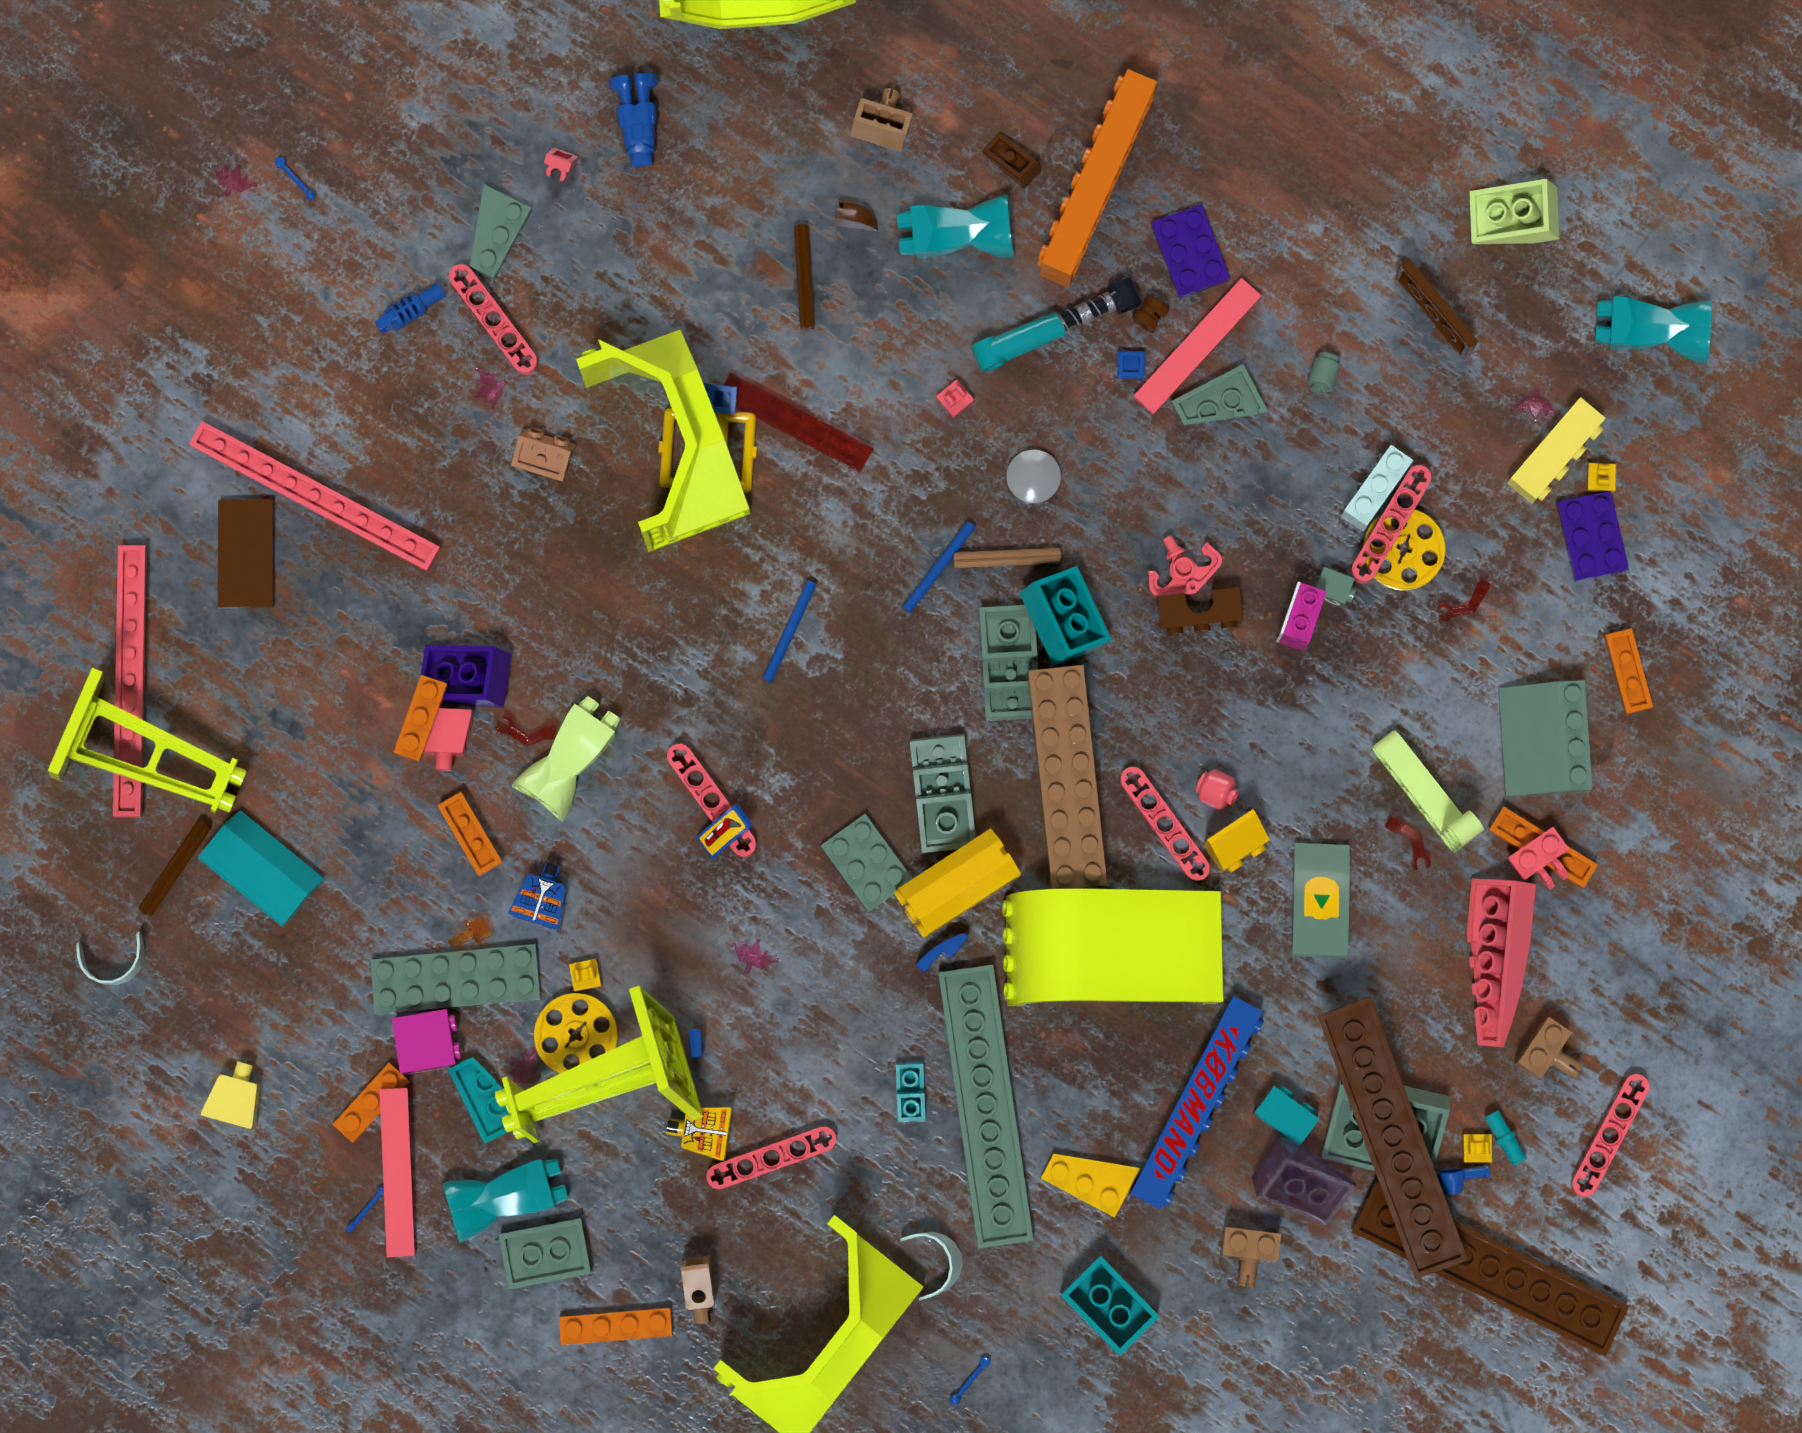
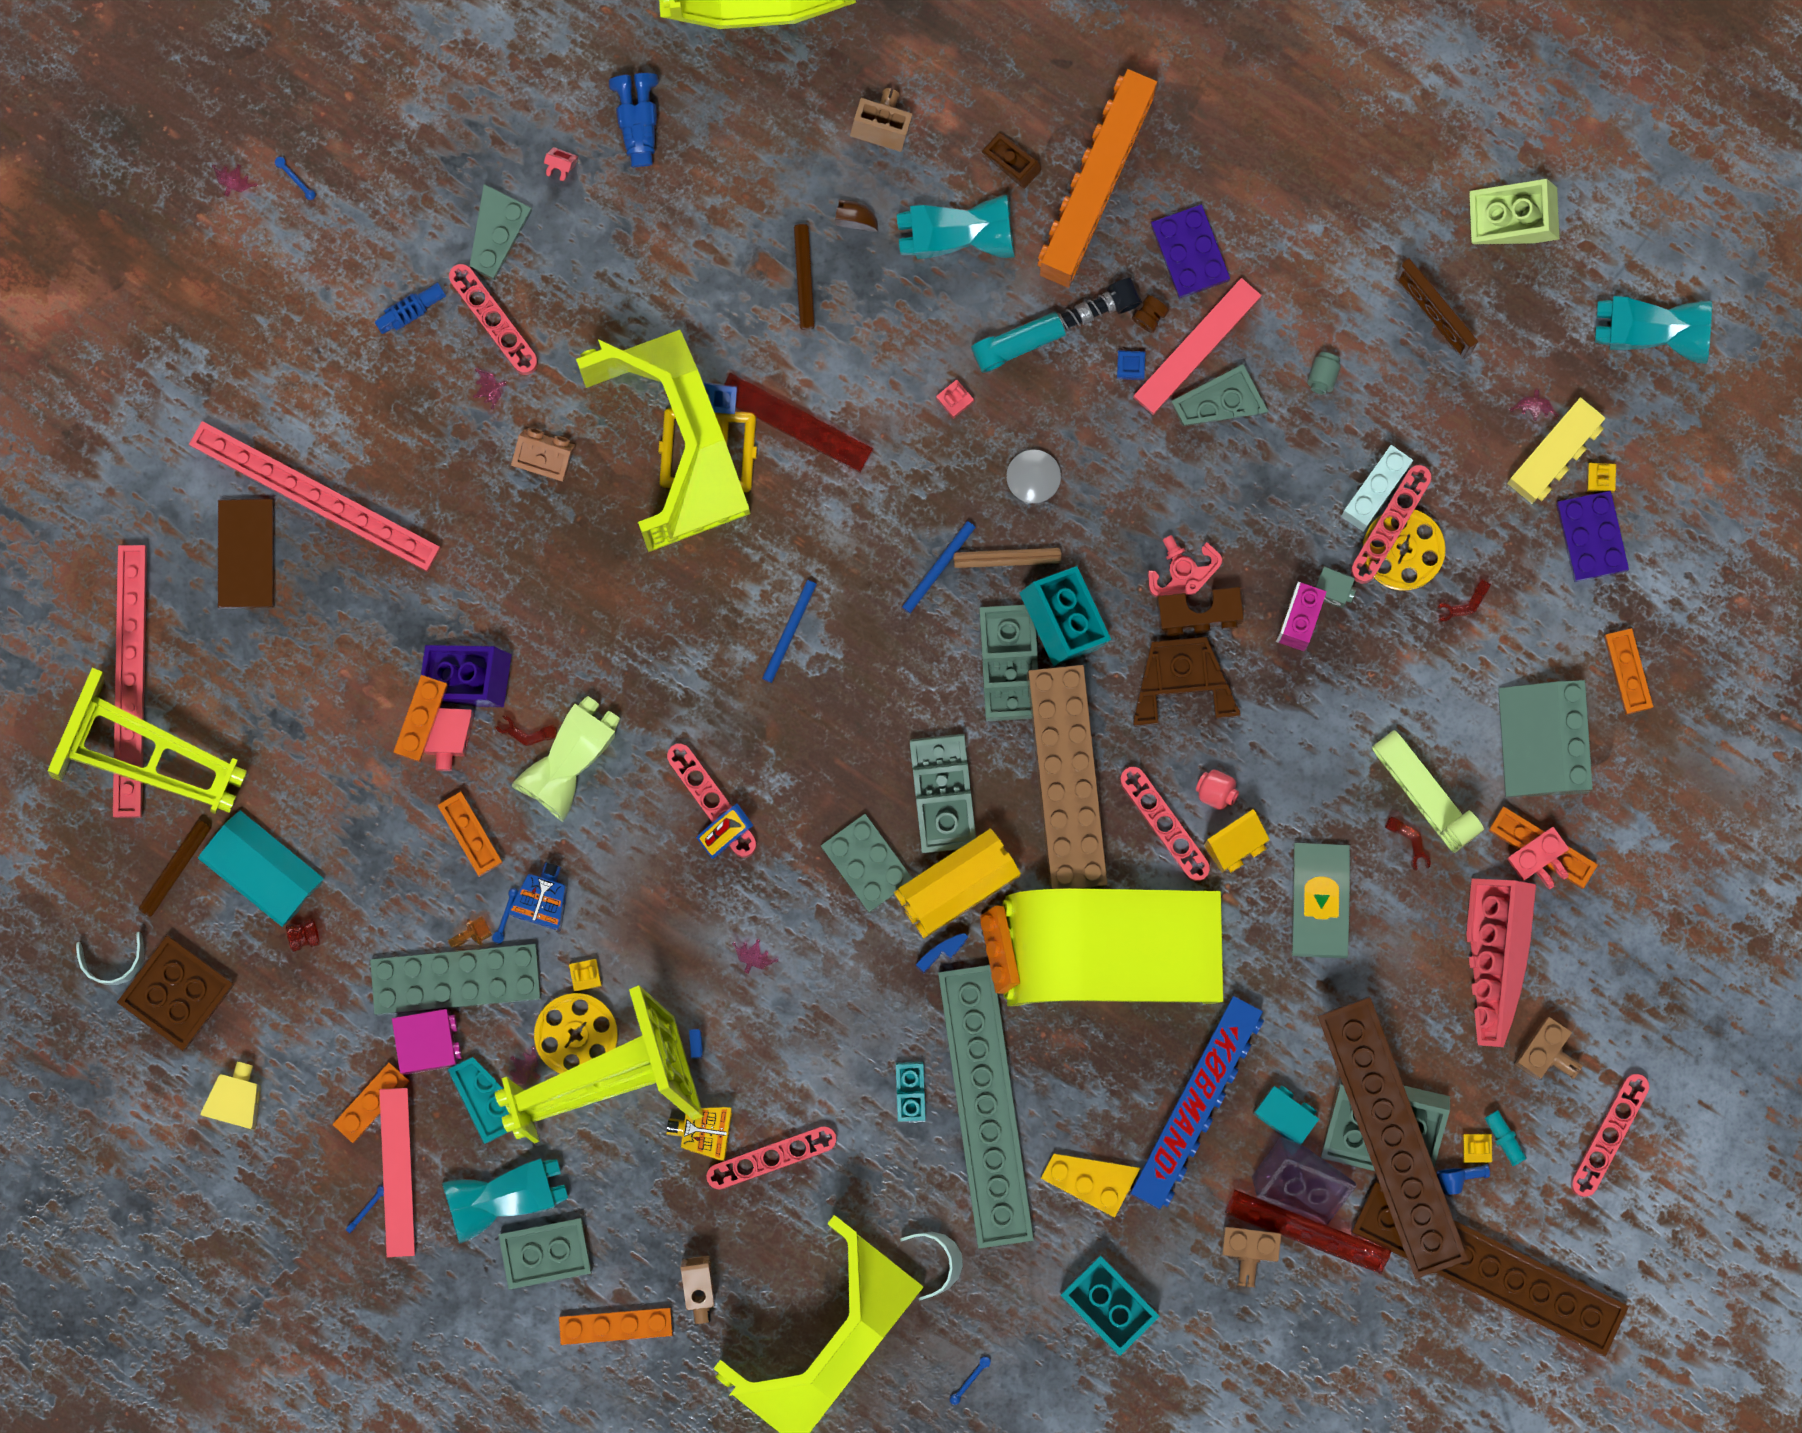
(175, 993): none -> reddish brown plate
(302, 935): none -> clear red wheel
(498, 936): none -> blue hinge
(999, 949): none -> orange plate
(1182, 668): none -> reddish brown wing
(1308, 1231): none -> clear red tile

